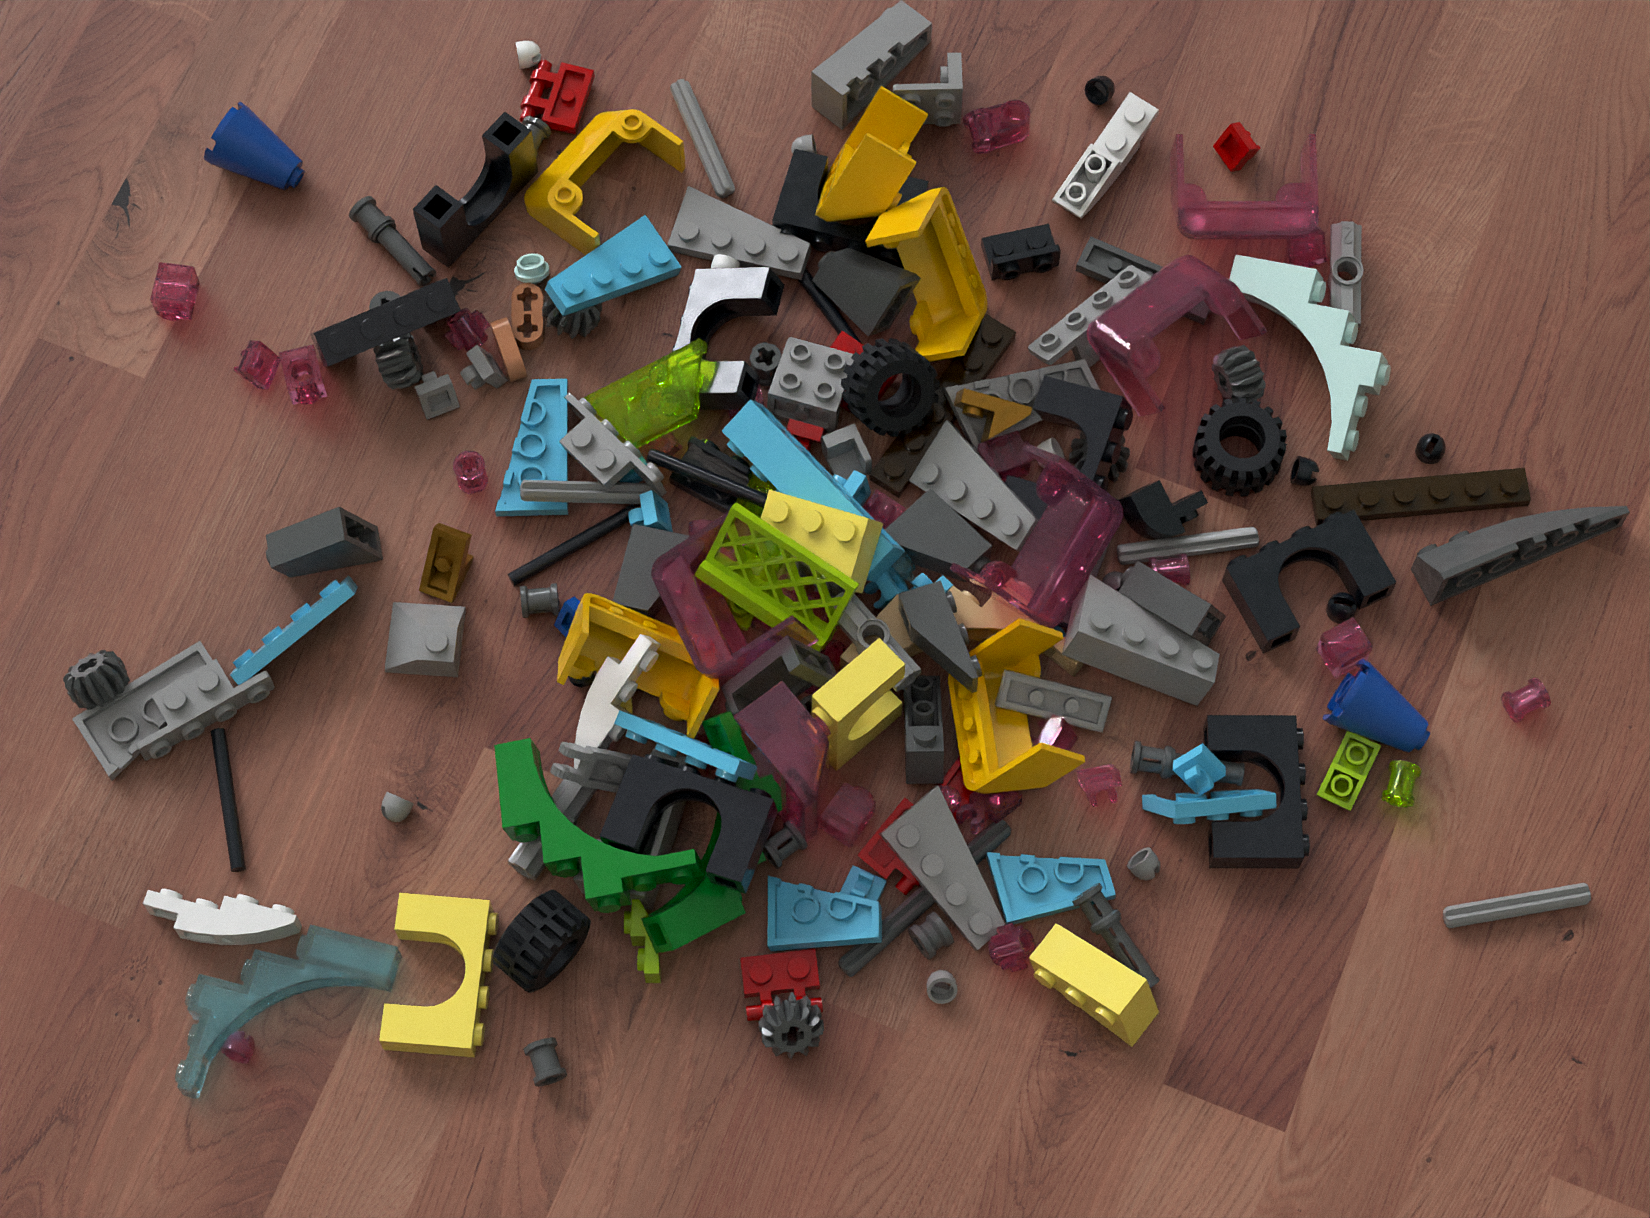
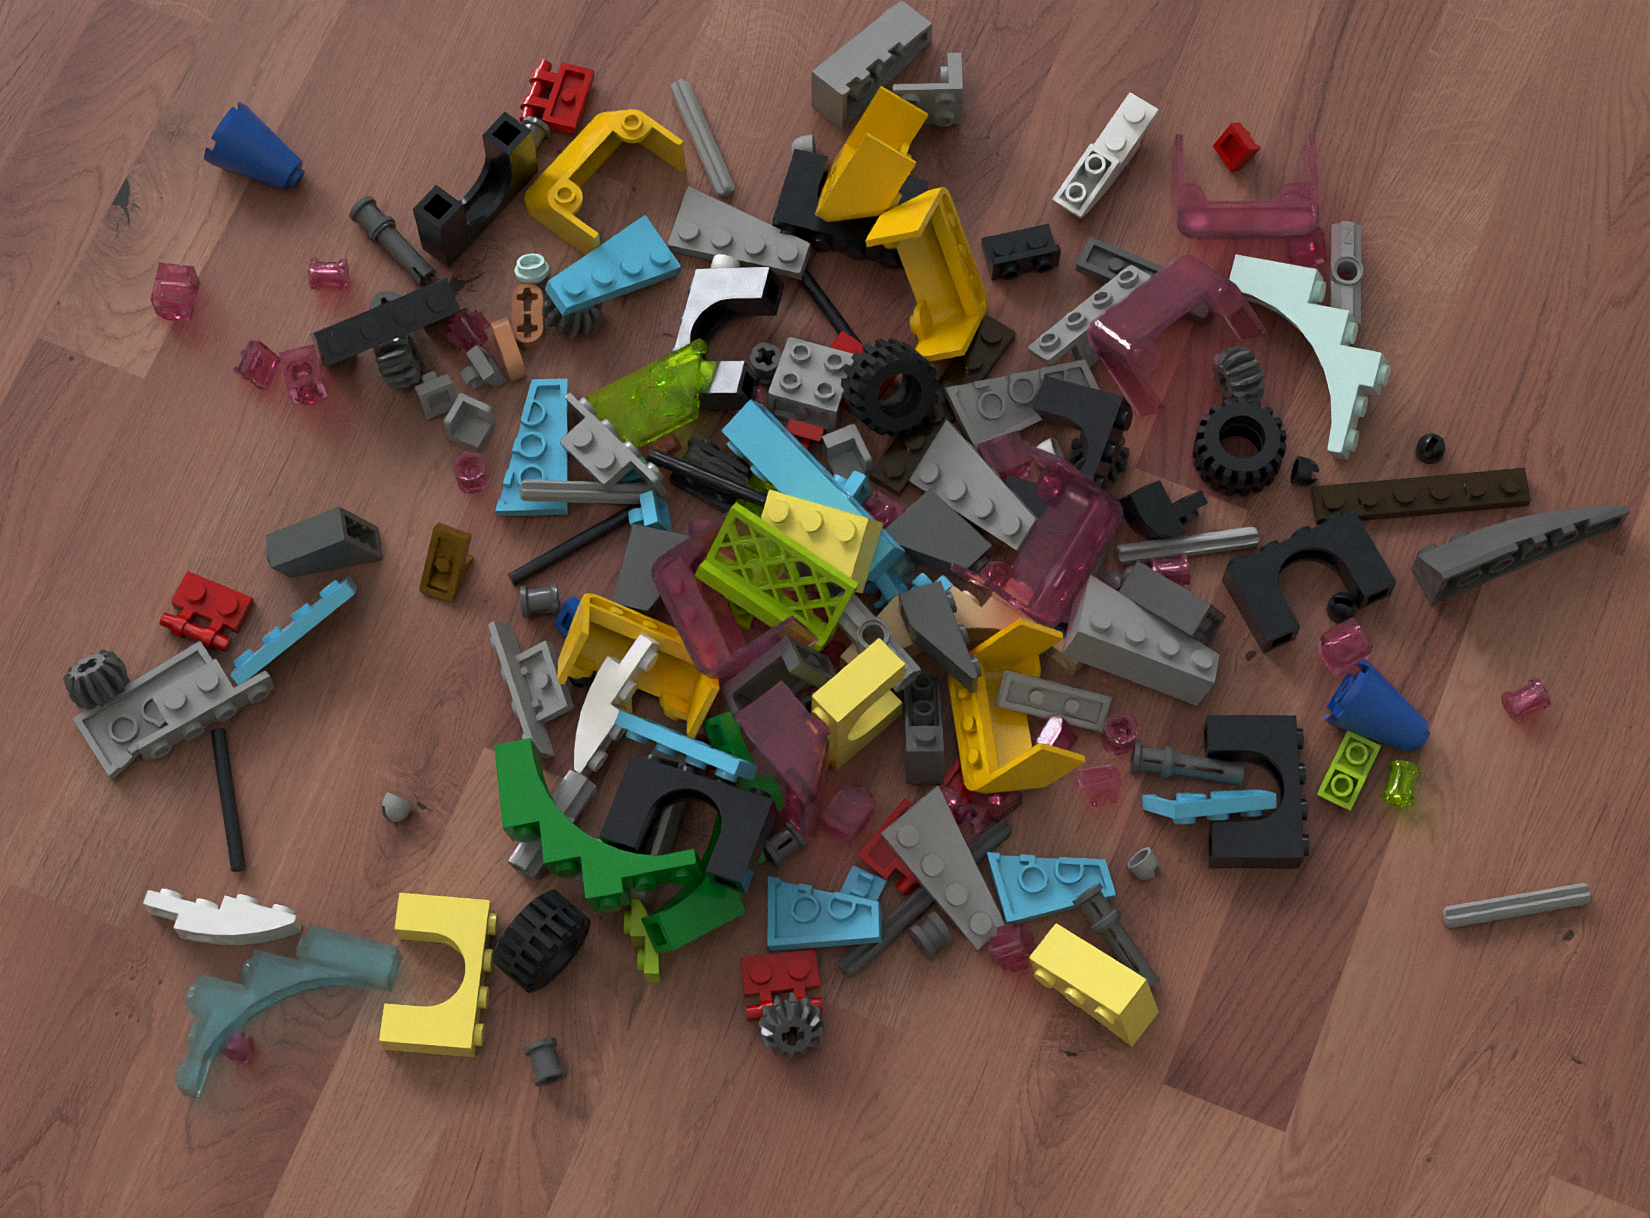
(209, 602): none -> red plate
(328, 274): none -> clear pink bush
(425, 639): light grey slope -> none
(469, 422): none -> light grey panel
(528, 54): white hinge -> none
(532, 684): none -> light grey bracket
(597, 767): light grey hinge -> none
(865, 288): dark grey slope -> none
(937, 988): light grey hinge -> none
(994, 125): clear pink piece -> none
(1000, 412): pearl gold slope -> none
(1099, 90): black hinge -> none
(1113, 724): none -> clear pink bush
(1199, 769): medium azure tile -> none

